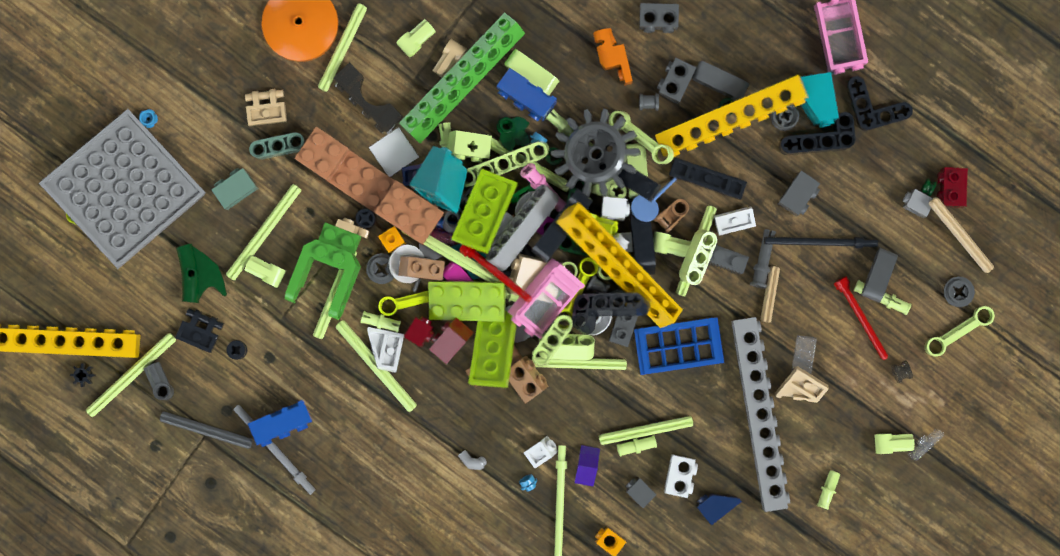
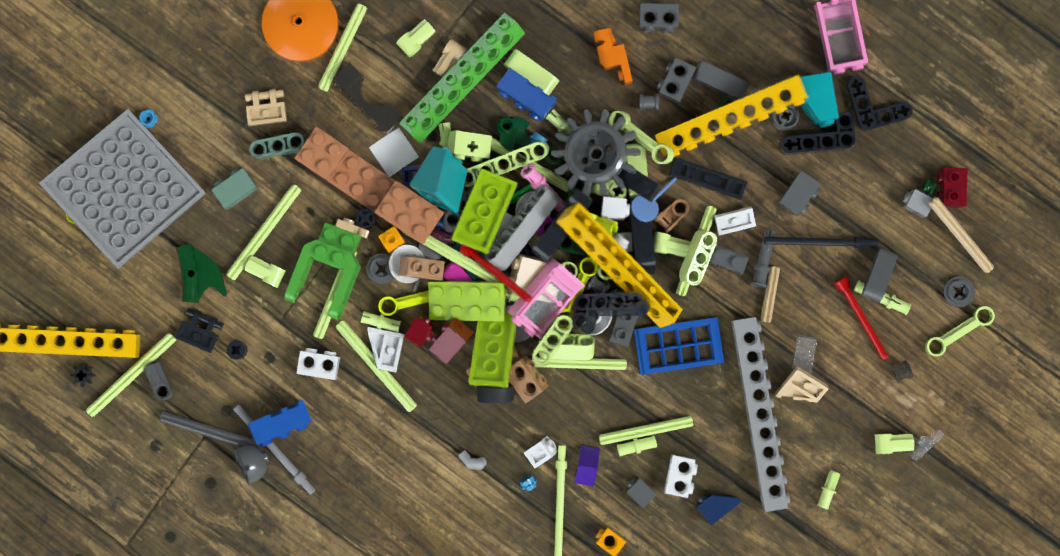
(251, 462): none -> dark grey cylinder
(318, 369): none -> white brick
(495, 395): none -> black tyre

